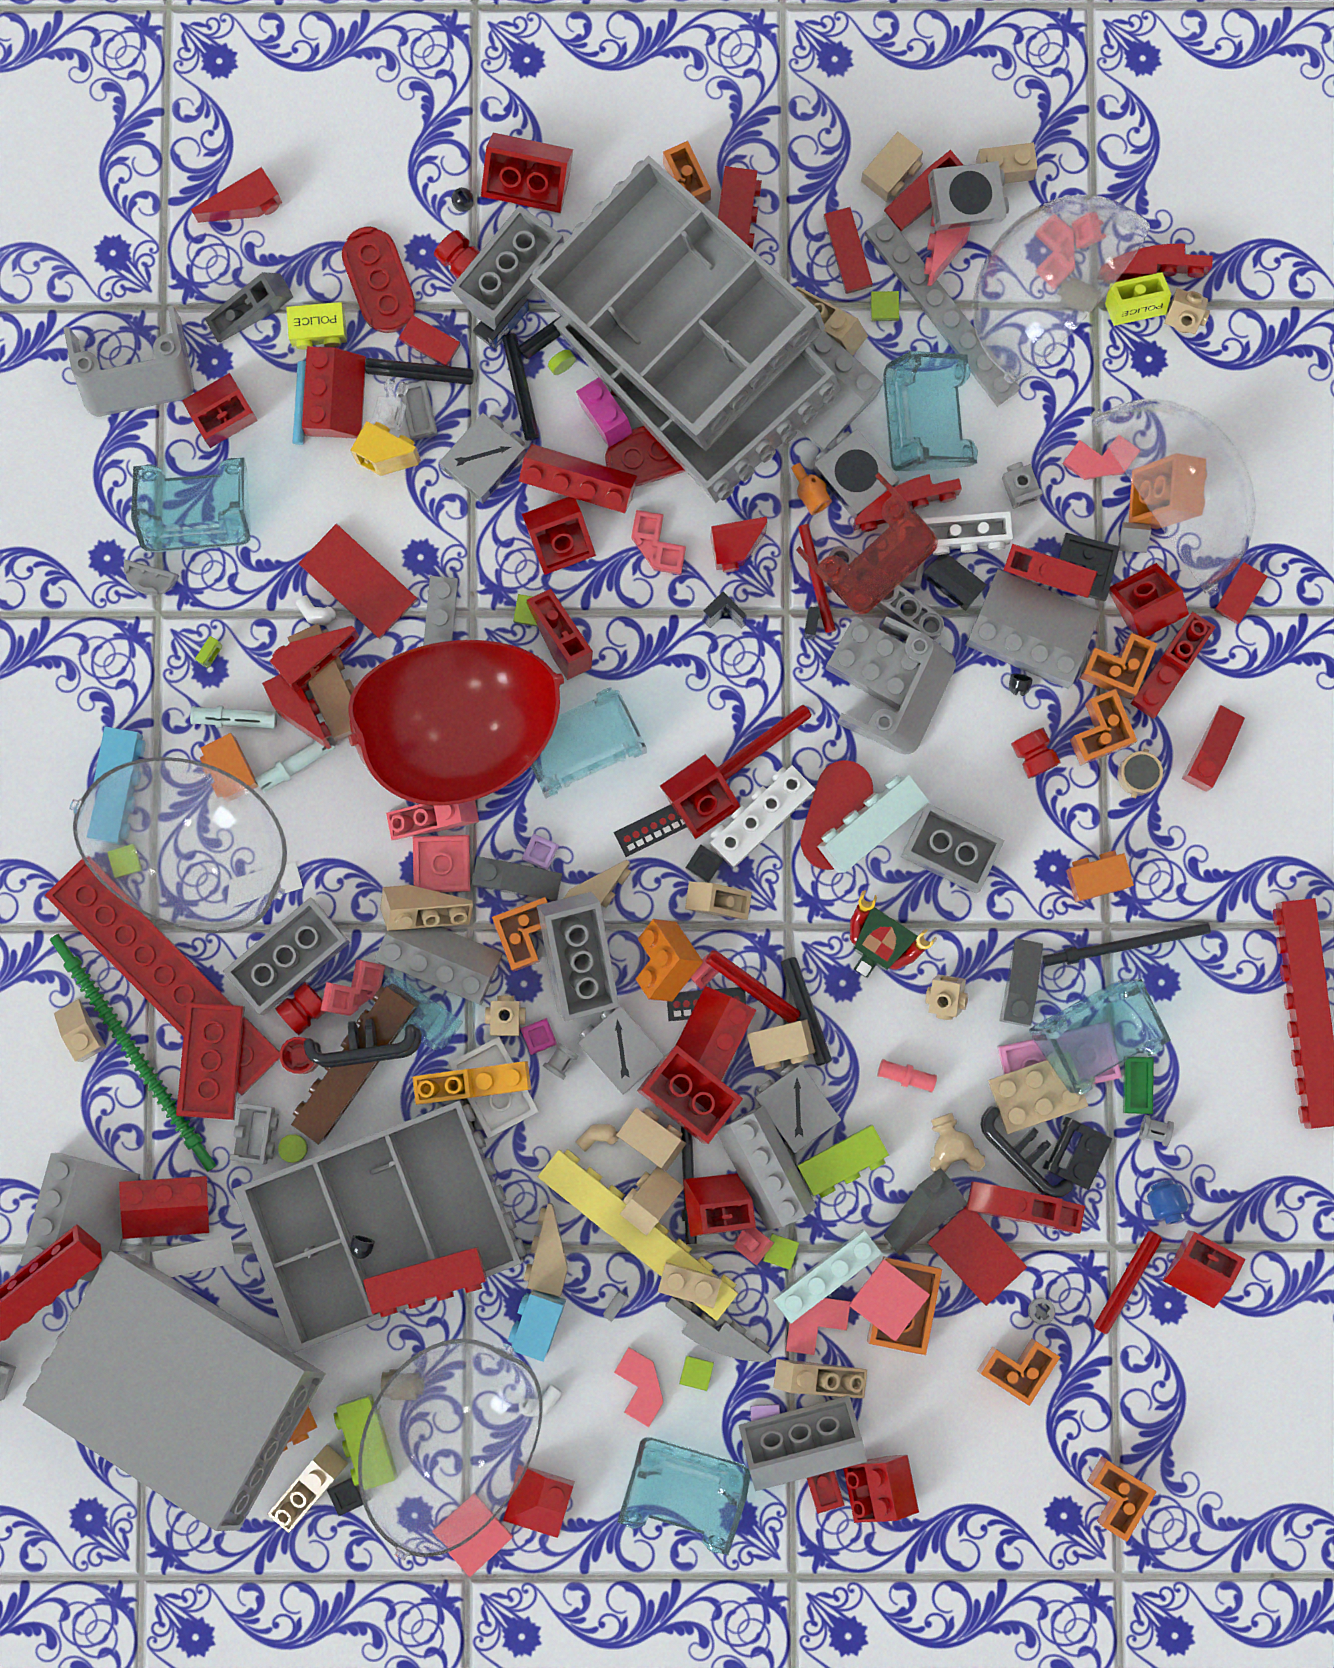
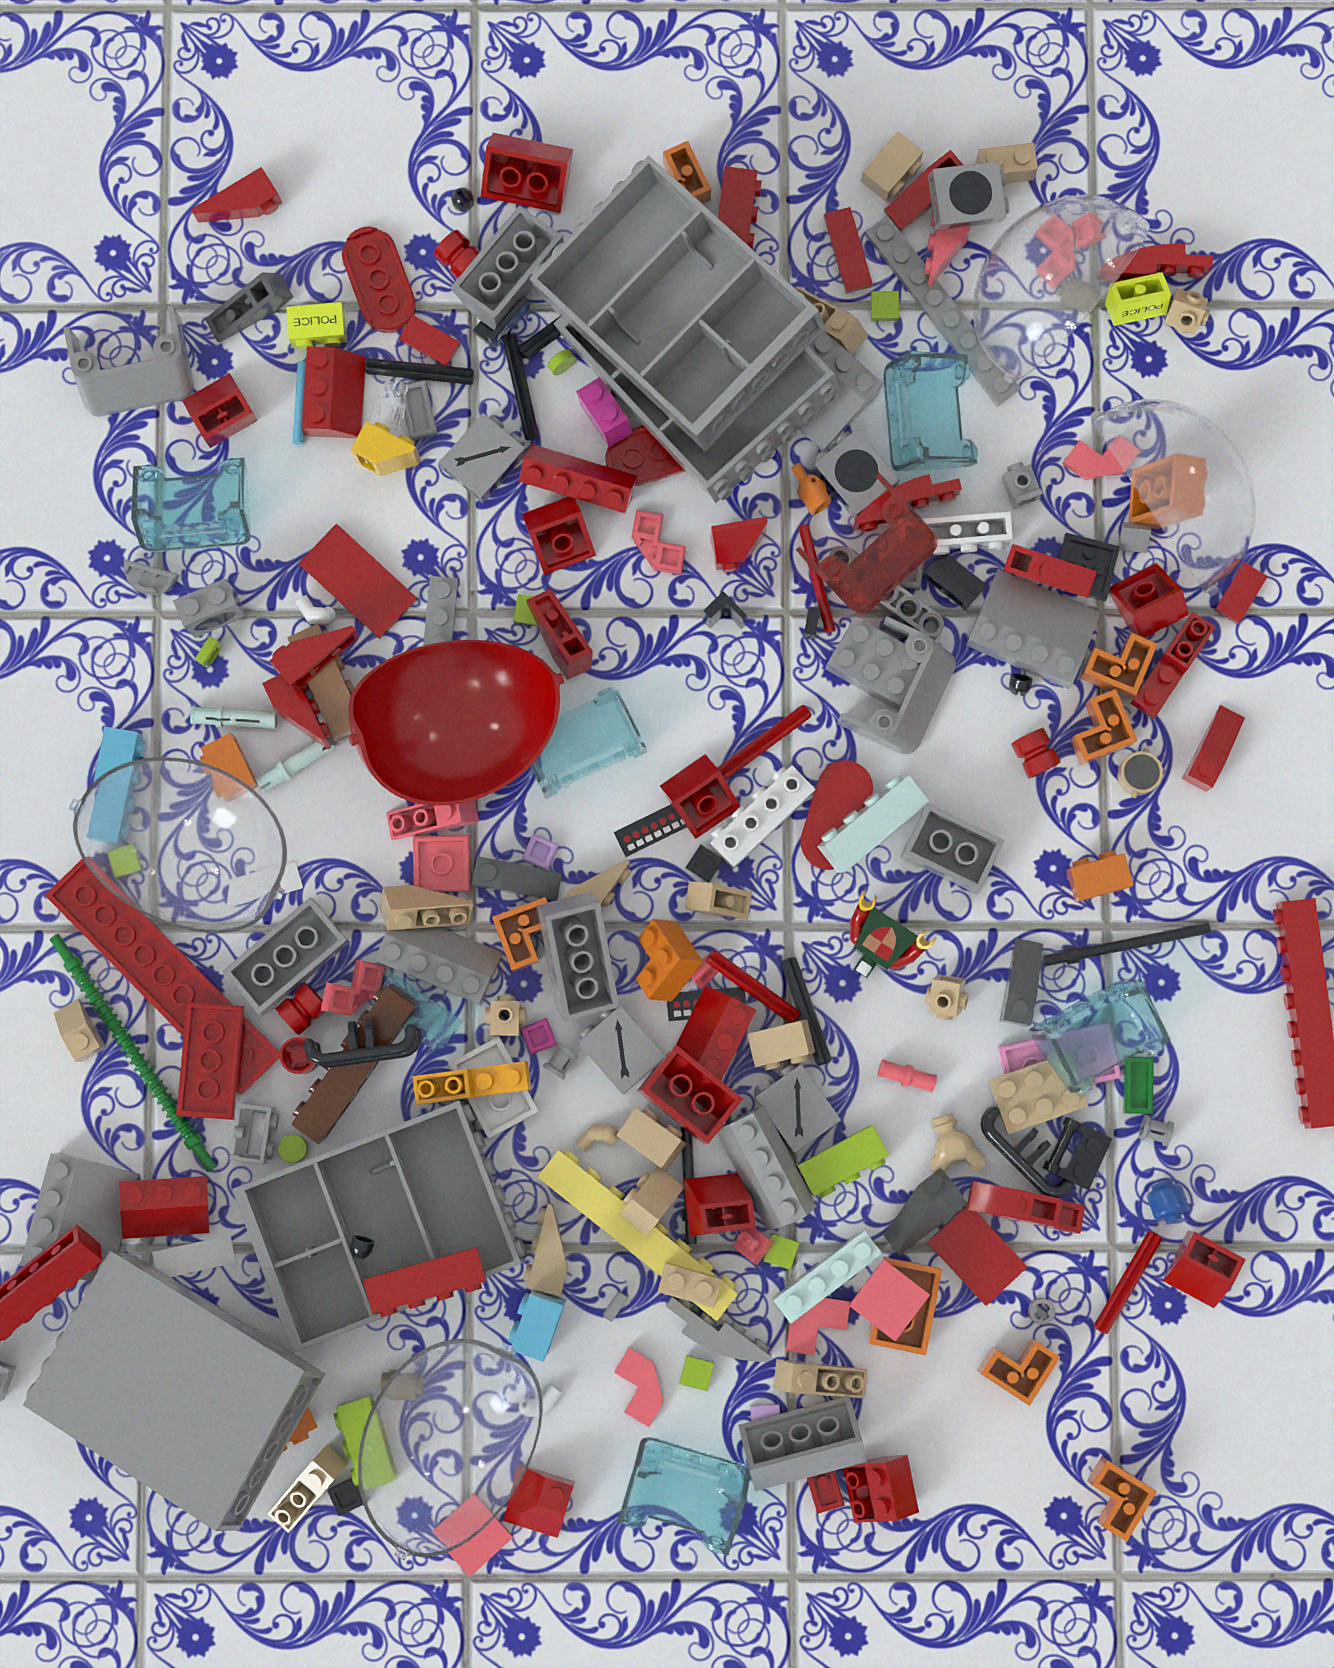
(209, 608): none -> light grey brick

